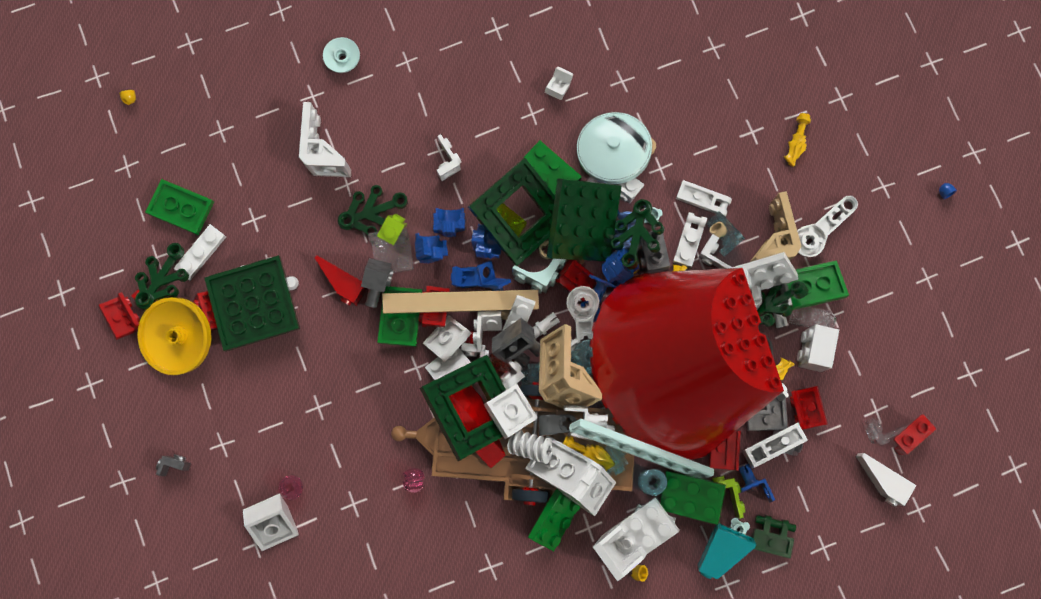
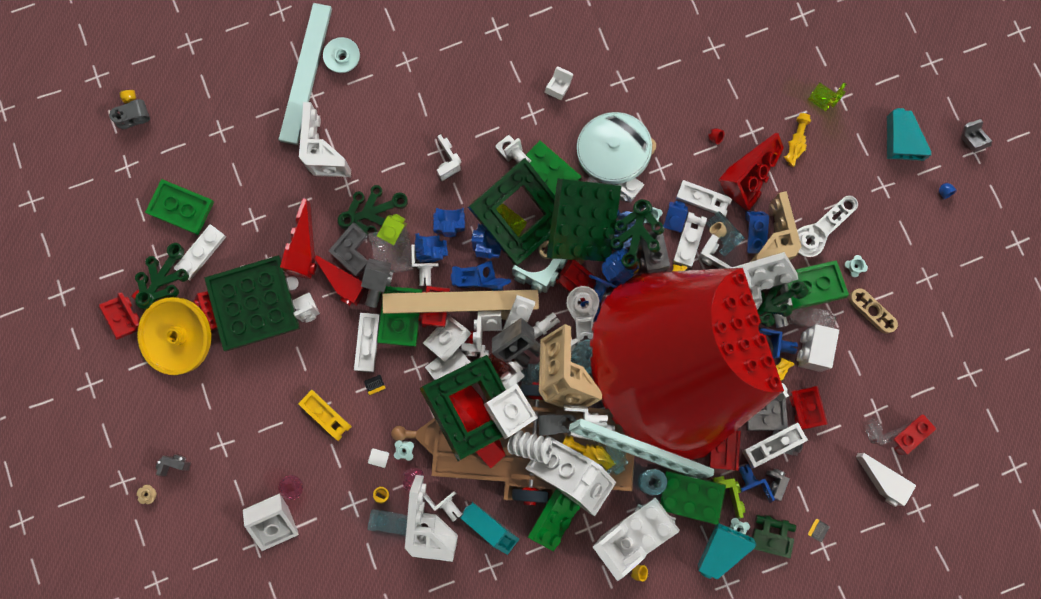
(130, 114): none -> dark grey piece
(151, 494): none -> tan plate
(300, 255): none -> red wedge
(305, 72): none -> light aqua tile
(305, 308): none -> white bracket
(324, 414): none -> yellow plate
(346, 249): none -> flat silver plate
(367, 342): none -> white plate
(374, 384): none -> black sticker
(378, 458): none -> white sticker
(384, 492): none -> yellow hinge
(387, 522): none -> clear light blue bracket
(408, 446): none -> light aqua plate
(424, 269): none -> white bracket
(429, 542): none -> white bracket
(447, 505): none -> white bracket
(489, 528): none -> teal slope
(514, 150): none -> white bracket
(676, 216): none -> blue bracket
(716, 135): none -> red hinge
(746, 176): none -> red wedge
(757, 230): none -> blue bracket
(778, 344): none -> blue bracket
(779, 486): none -> flat silver bracket
(818, 530): none -> black sticker
(825, 97): none -> clear neon green bracket
(862, 267): none -> light aqua plate
(881, 311): none -> tan beam
(905, 137): none -> teal slope
(975, 136): none -> flat silver bracket

